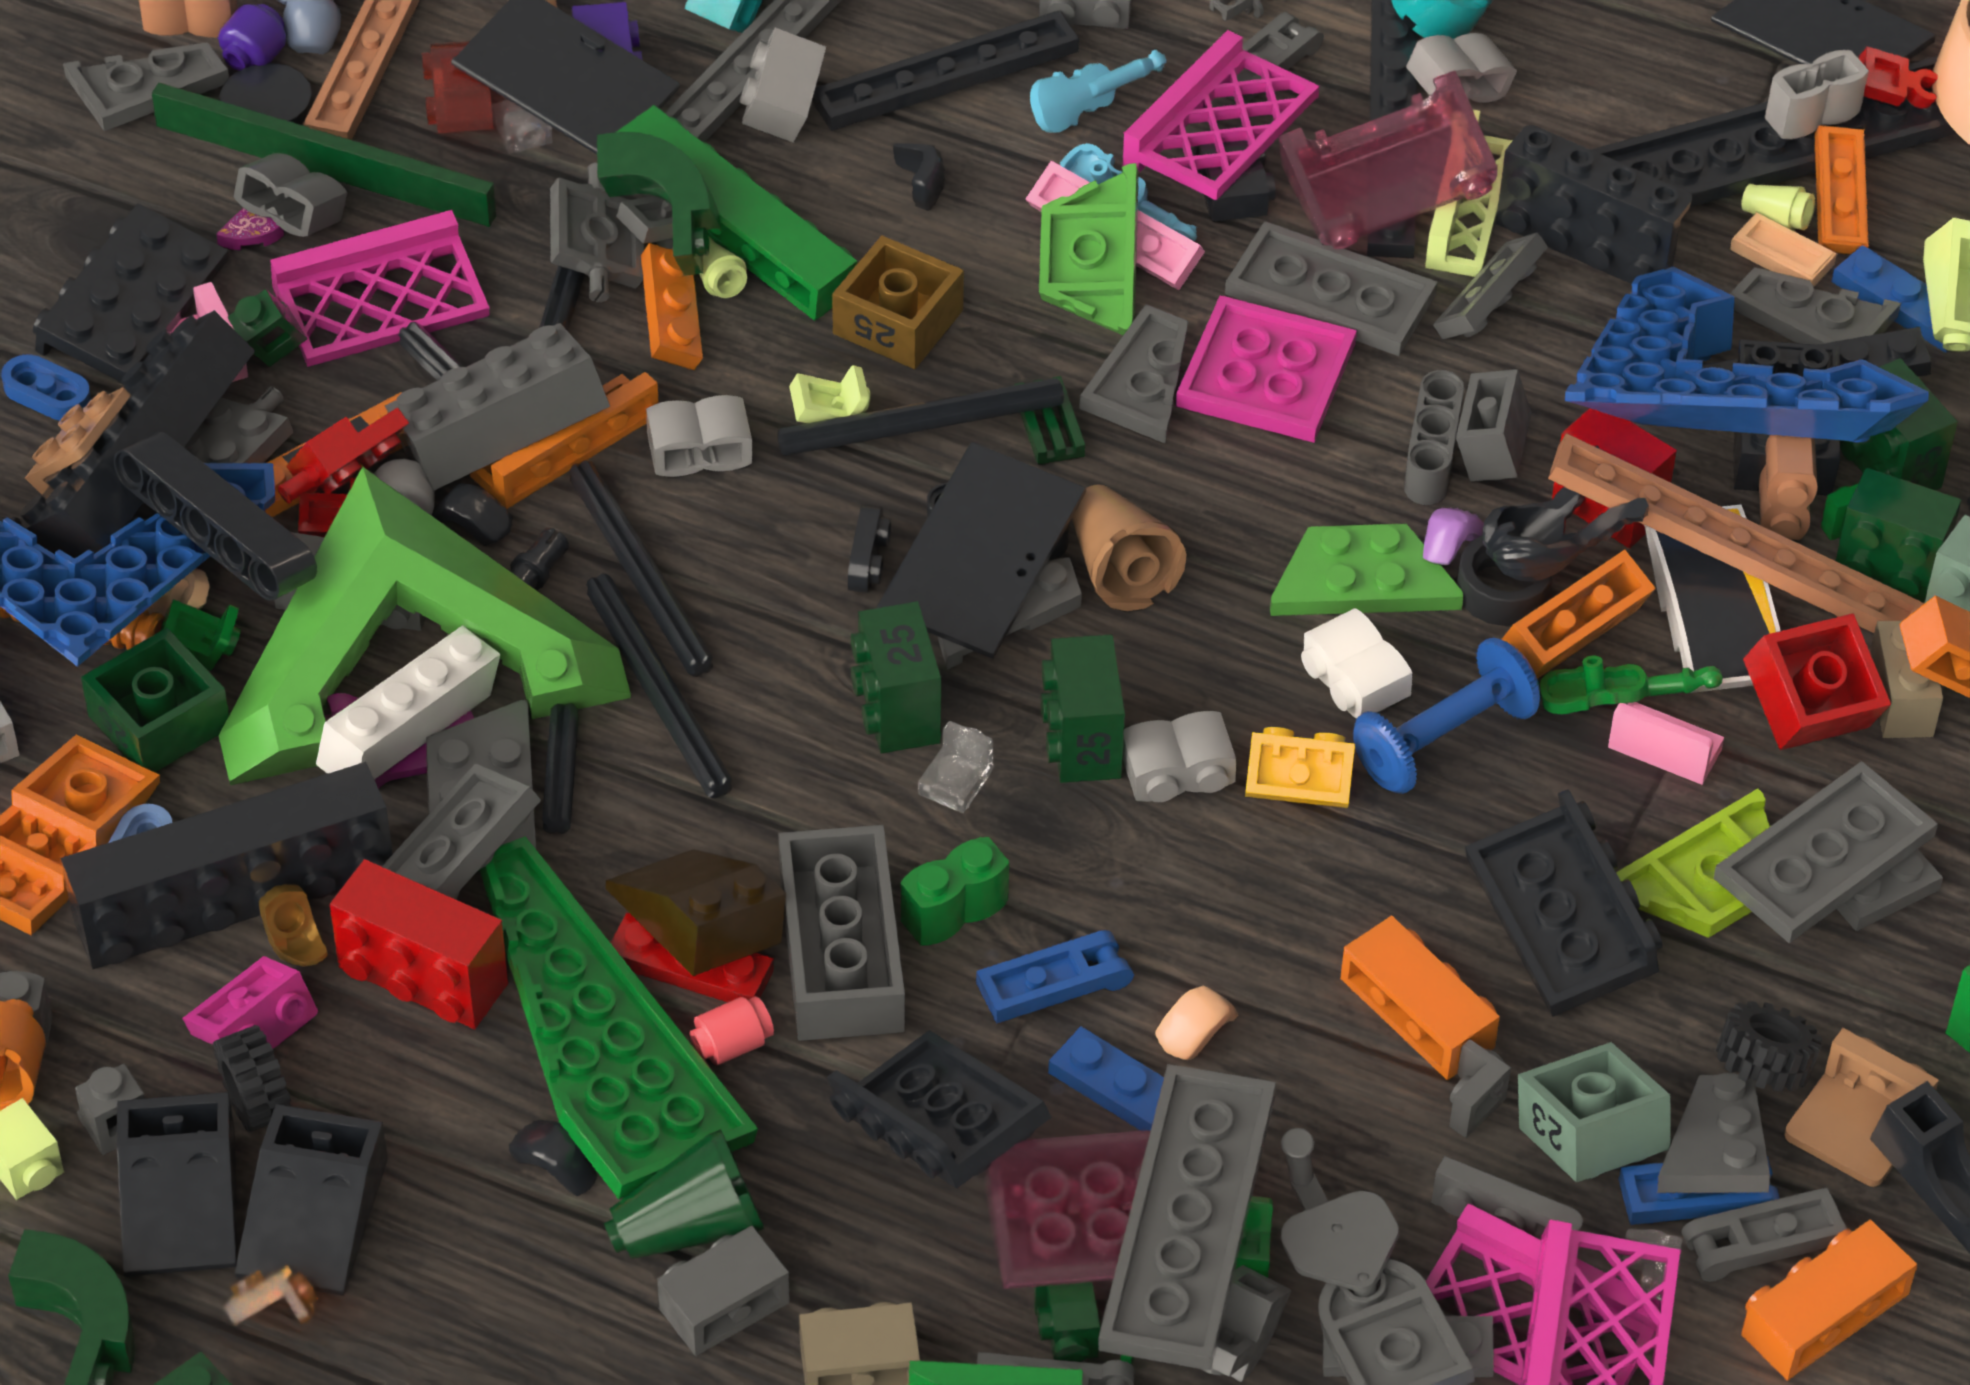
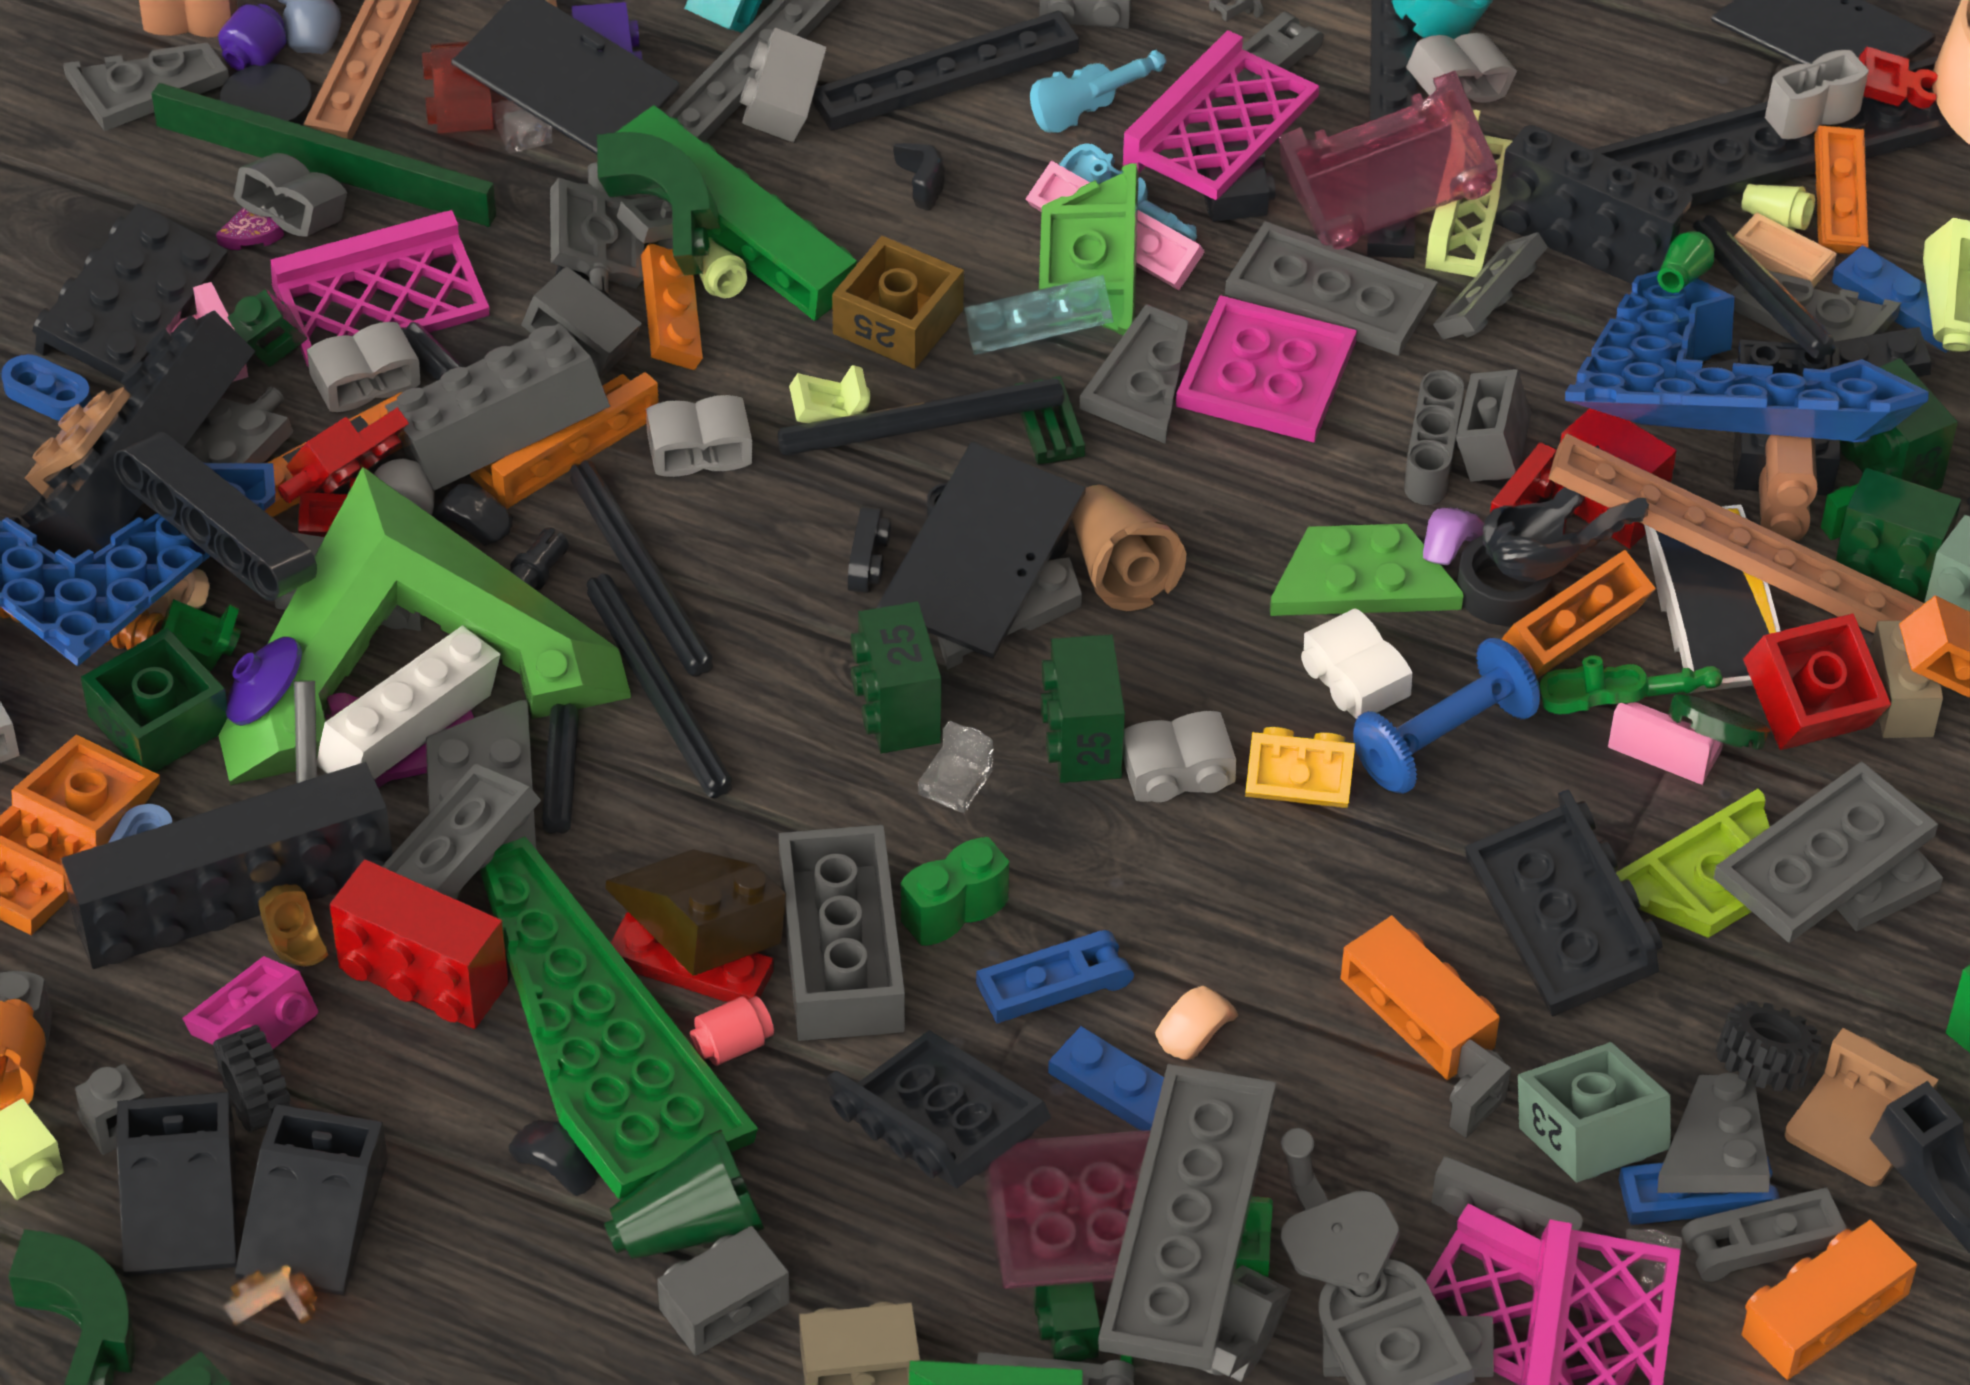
(262, 680): none -> dark purple dish
(305, 730): none -> dark grey bar
(363, 366): none -> light grey brick
(587, 314): none -> dark grey brick
(1038, 314): none -> clear light blue plate
(1529, 481): none -> red plate
(1686, 260): none -> green cone
(1719, 722): none -> dark green tile
(1766, 289): none -> black axle

